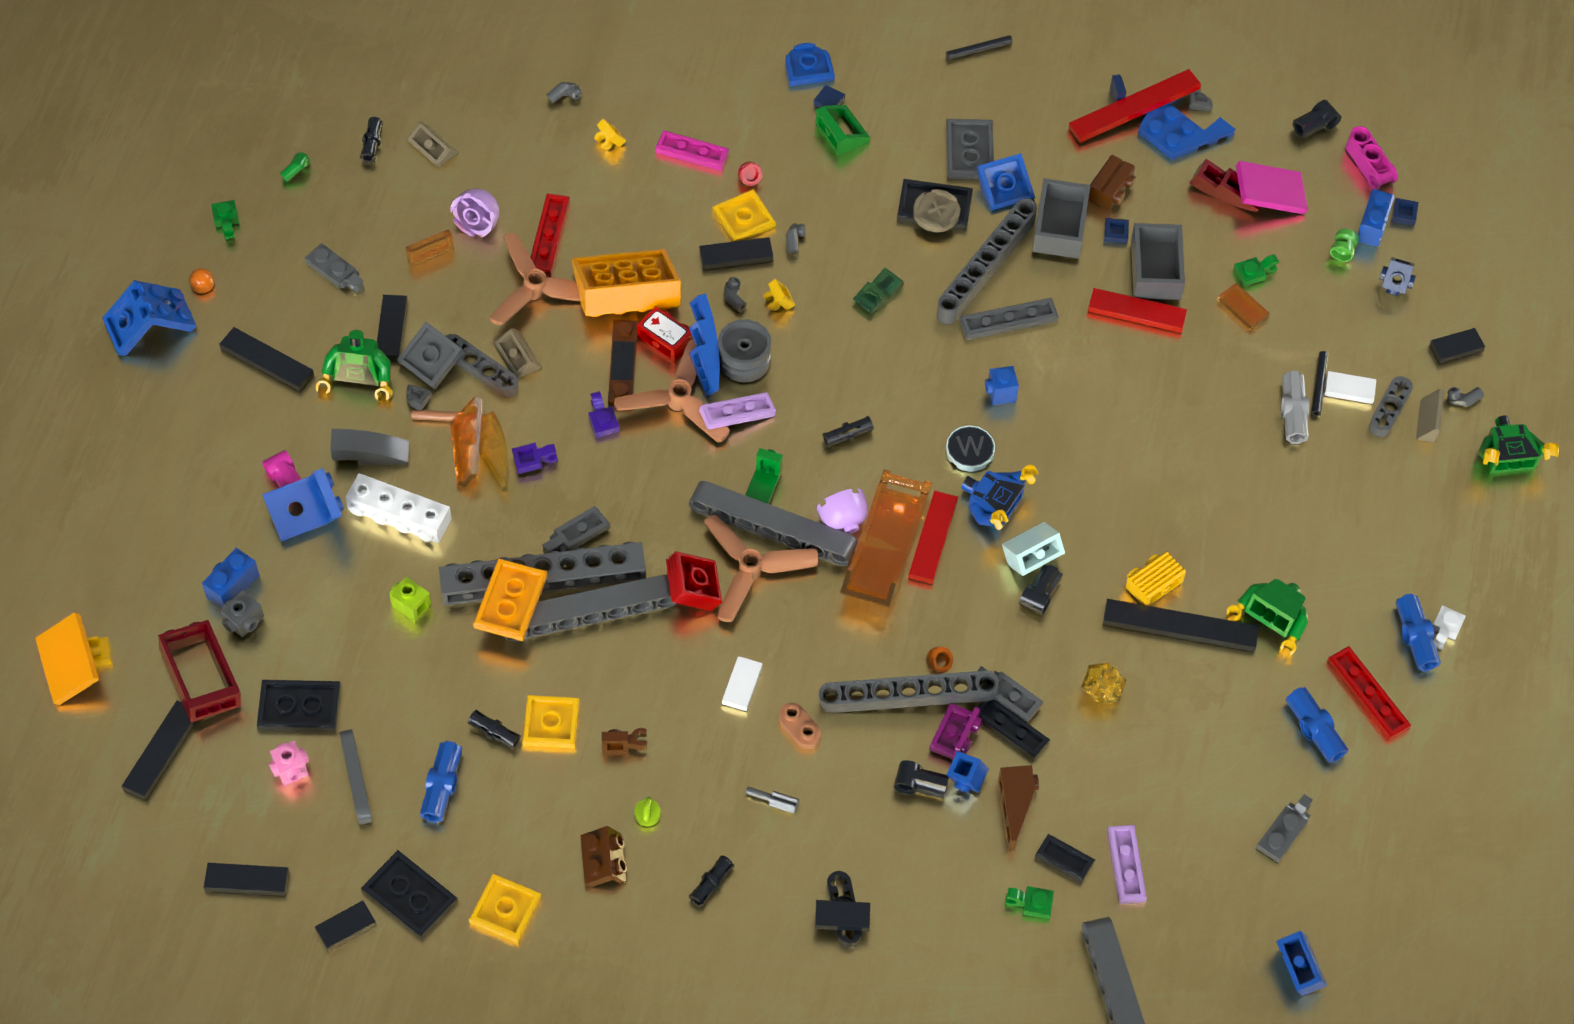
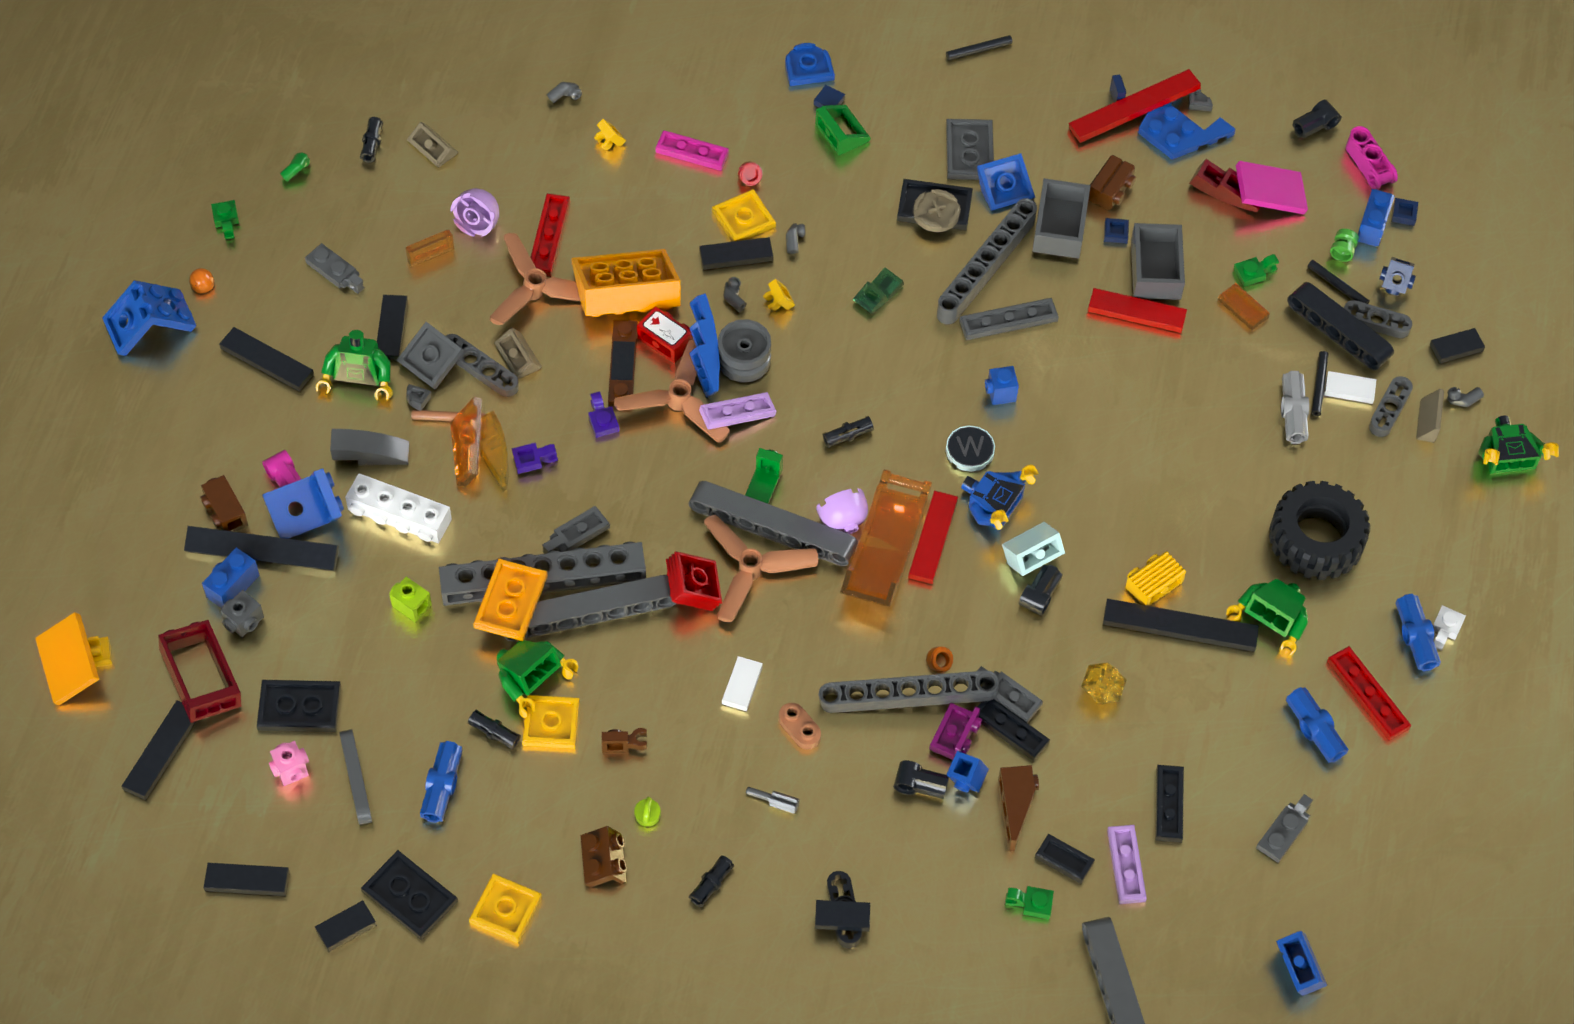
(224, 505): none -> reddish brown brick
(262, 548): none -> black tile
(528, 666): none -> green torso
(1169, 803): none -> black tile
(1317, 557): none -> black tyre
(1337, 282): none -> black piece
(1340, 326): none -> black beam
(1395, 318): none -> dark grey beam

